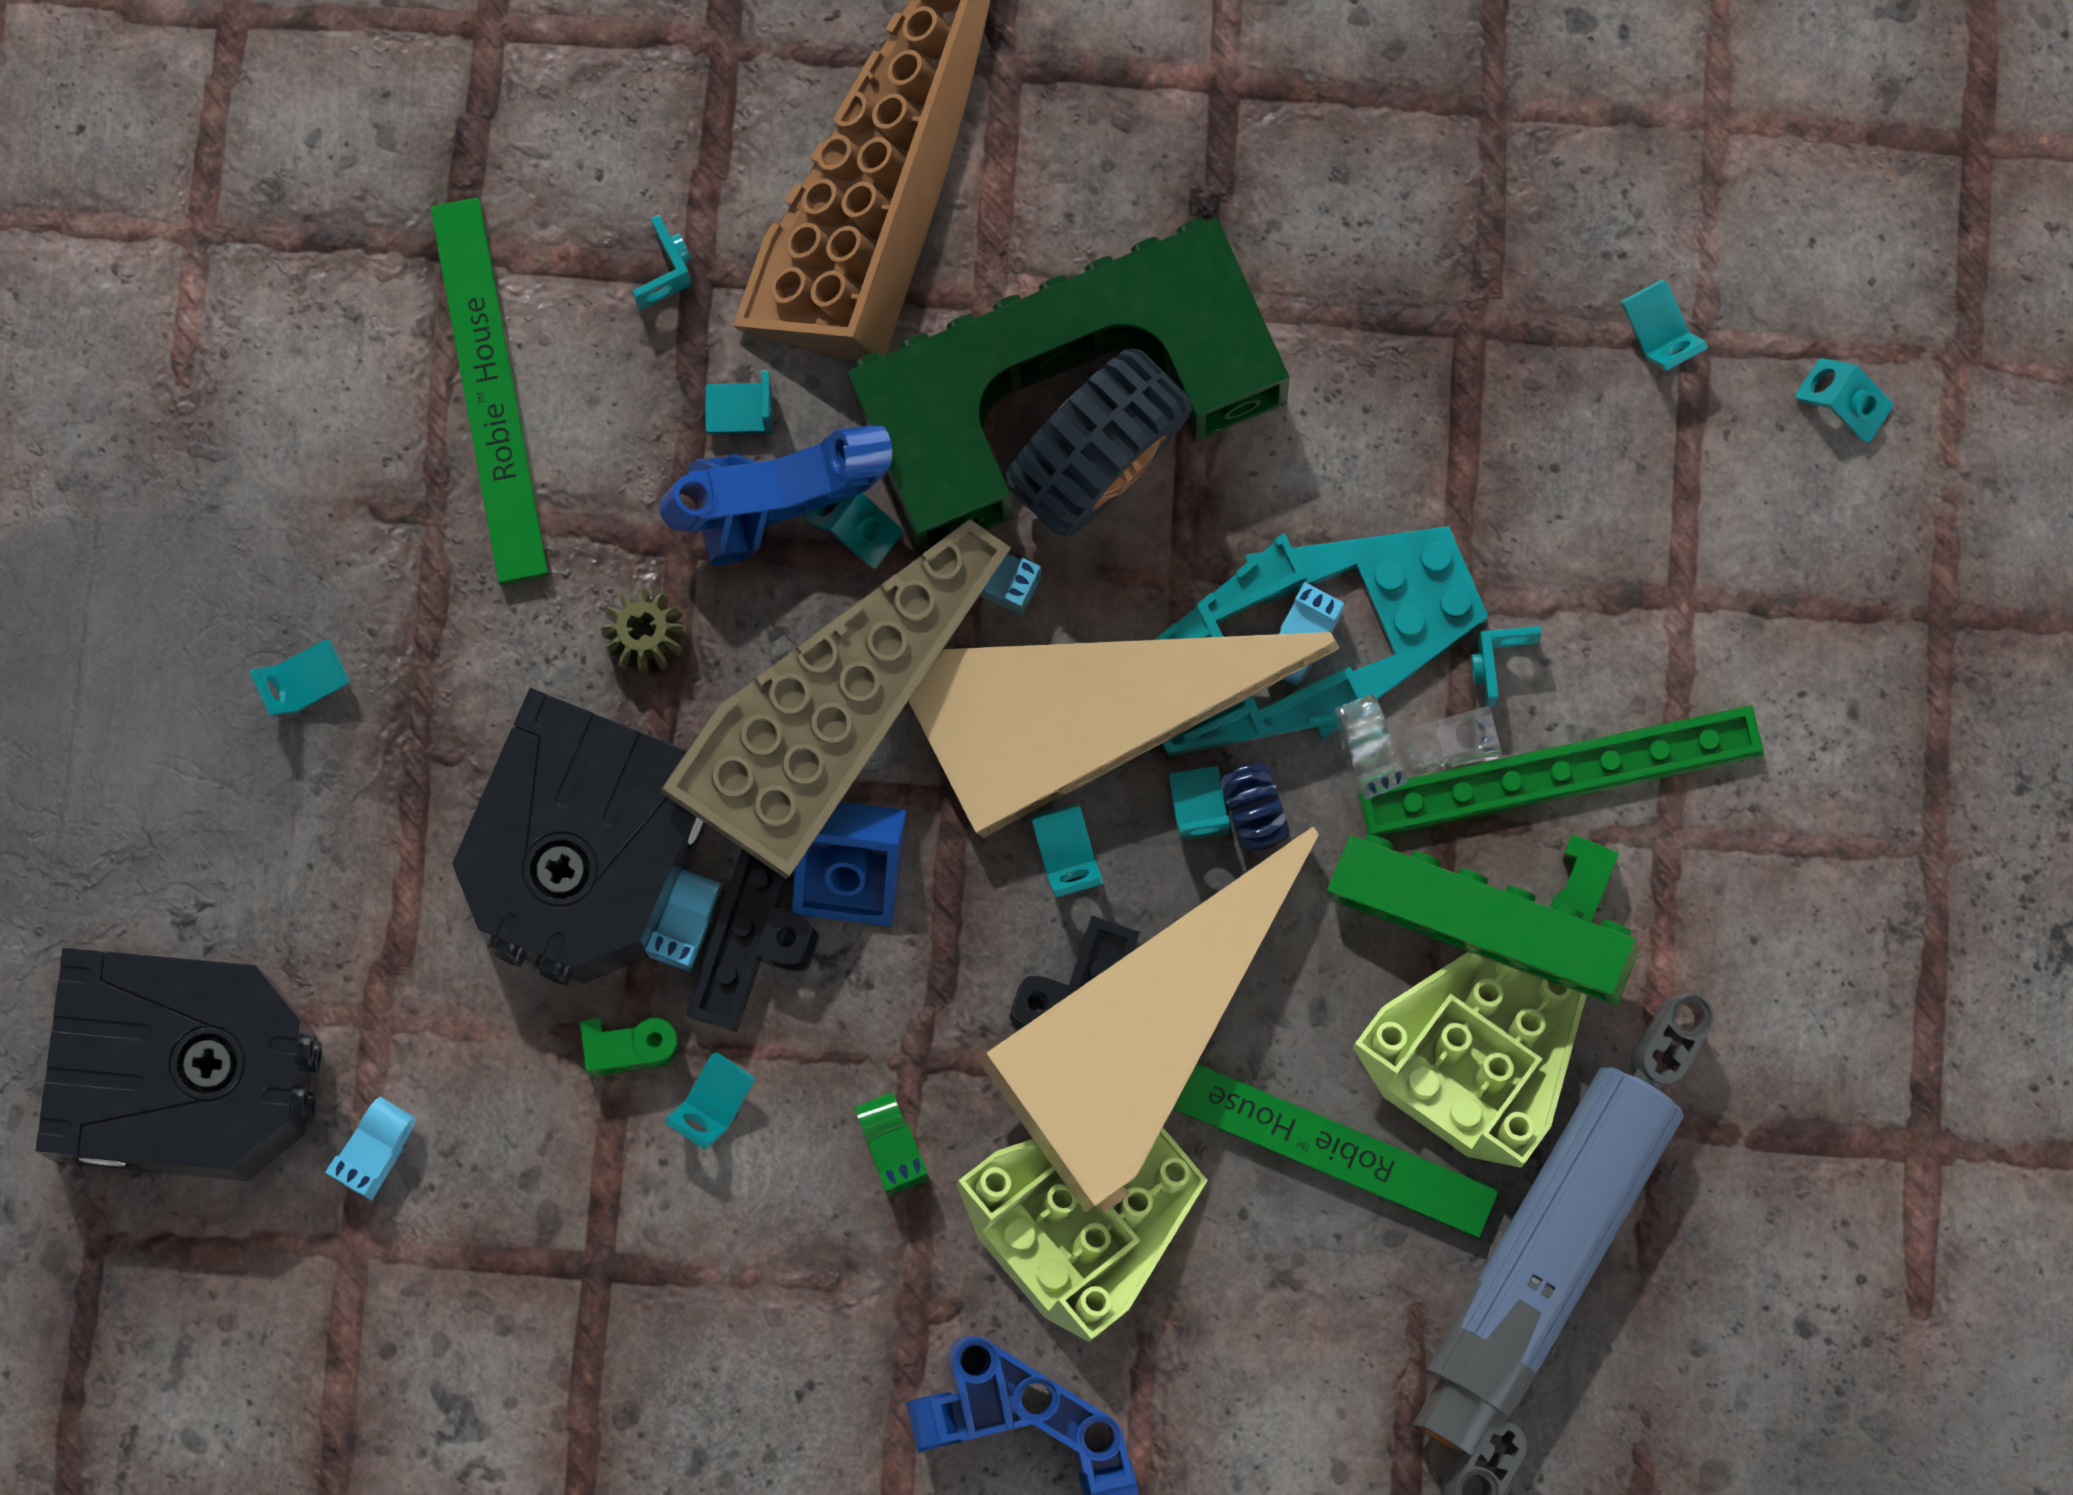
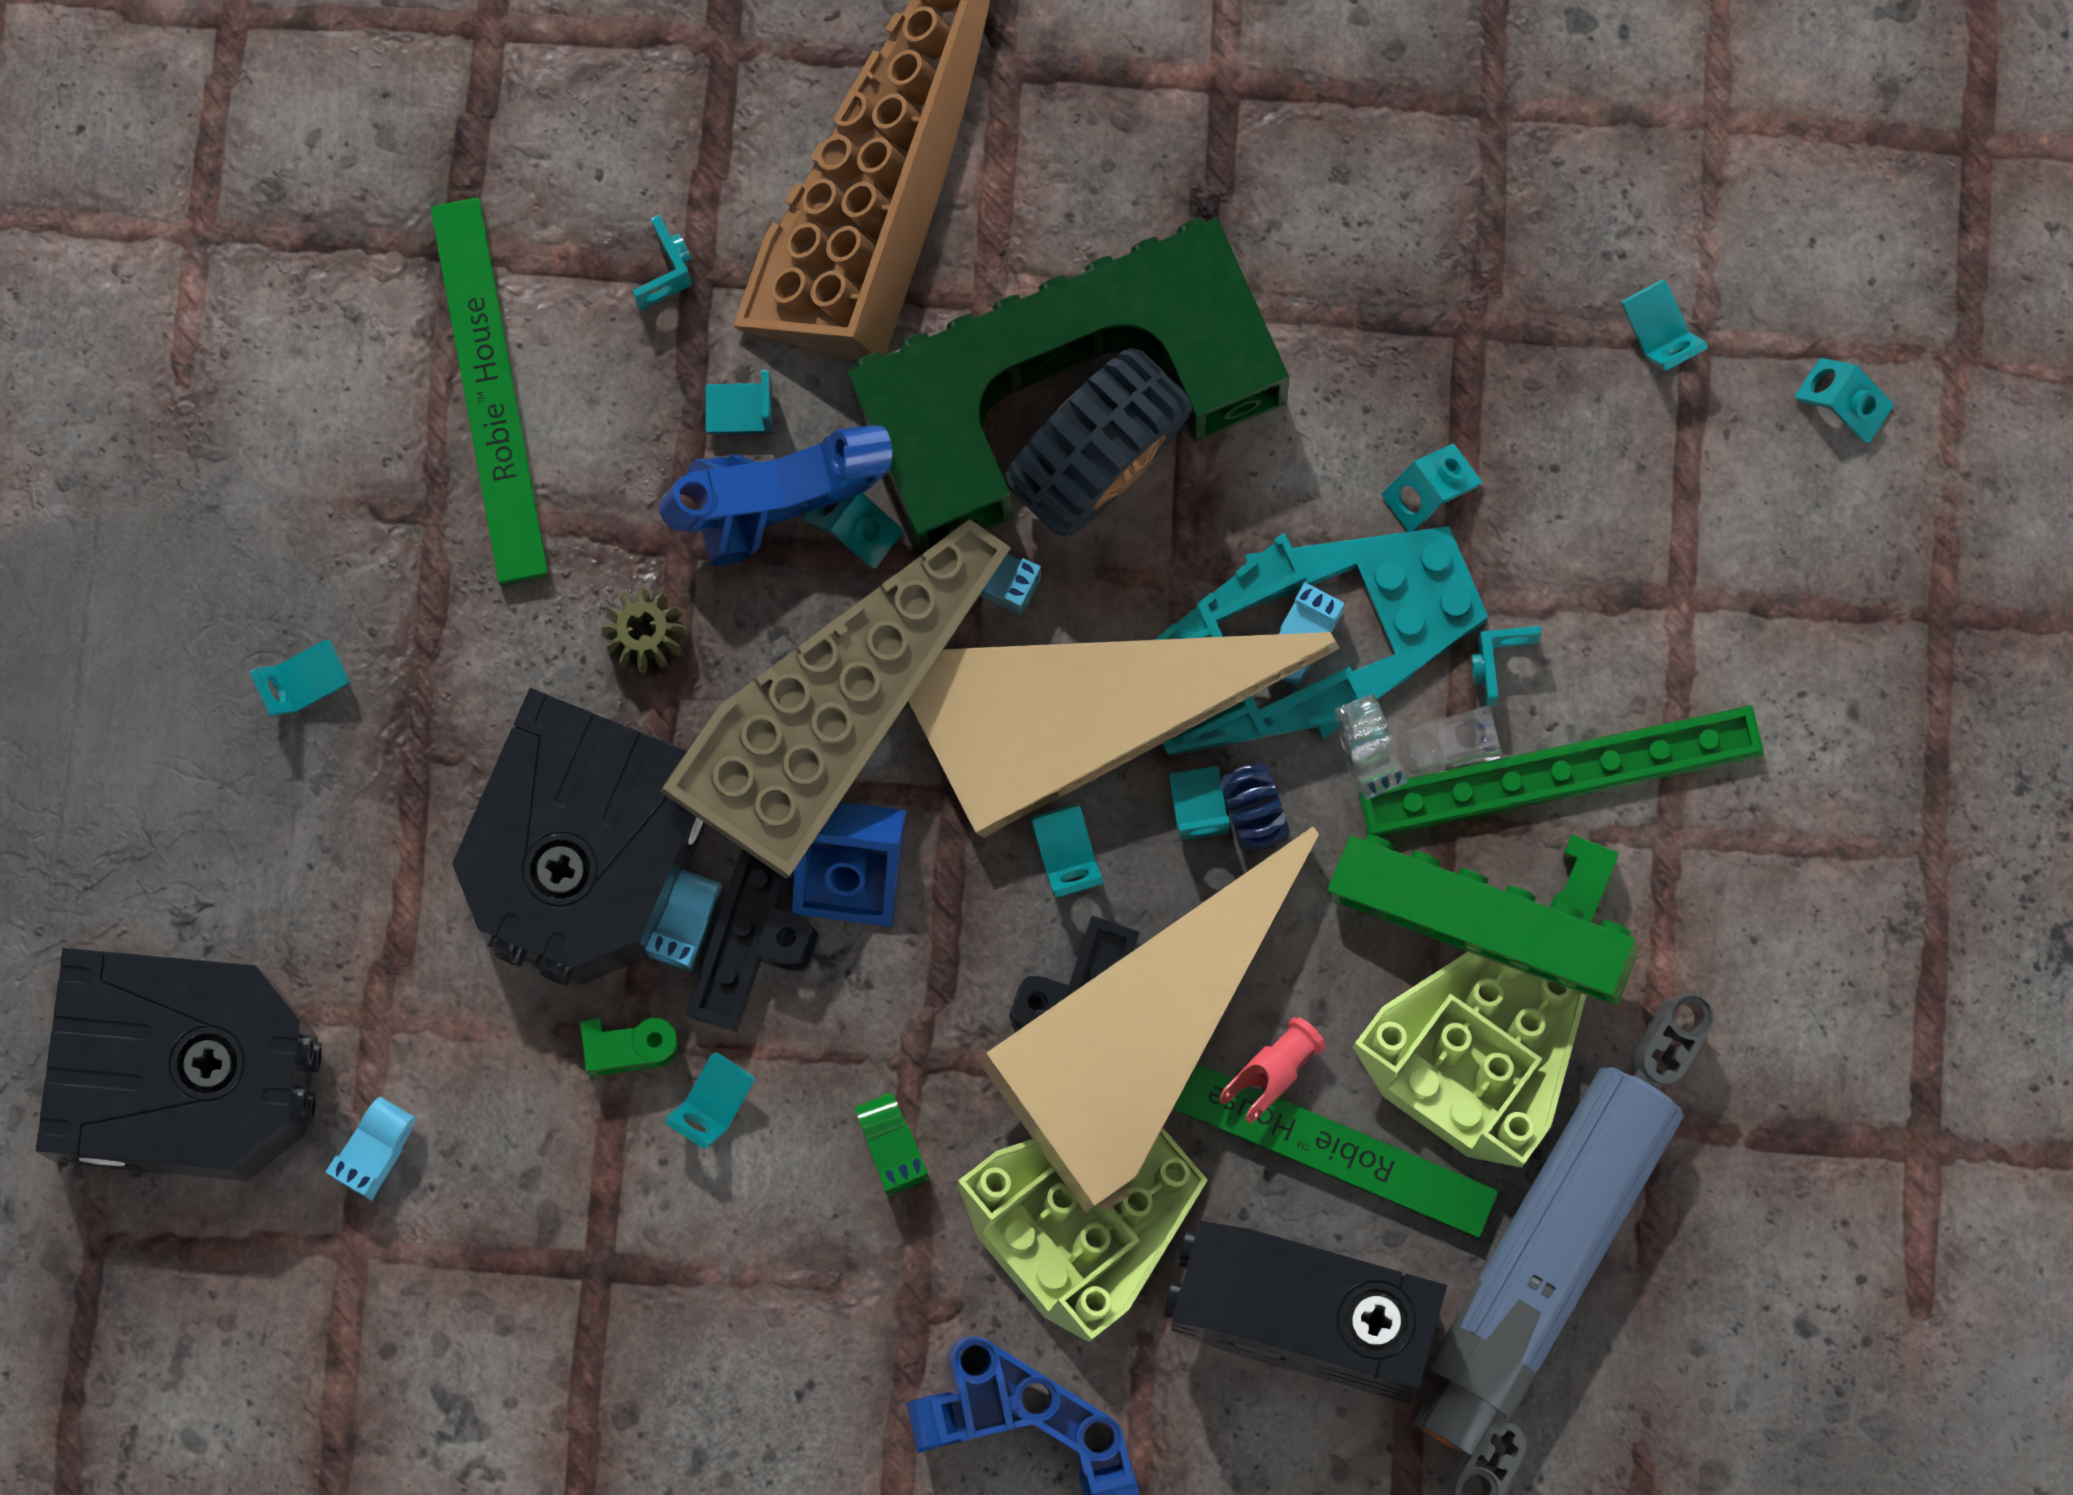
(1276, 1066): none -> coral piece
(1305, 1309): none -> black piece
(1436, 479): none -> teal bracket

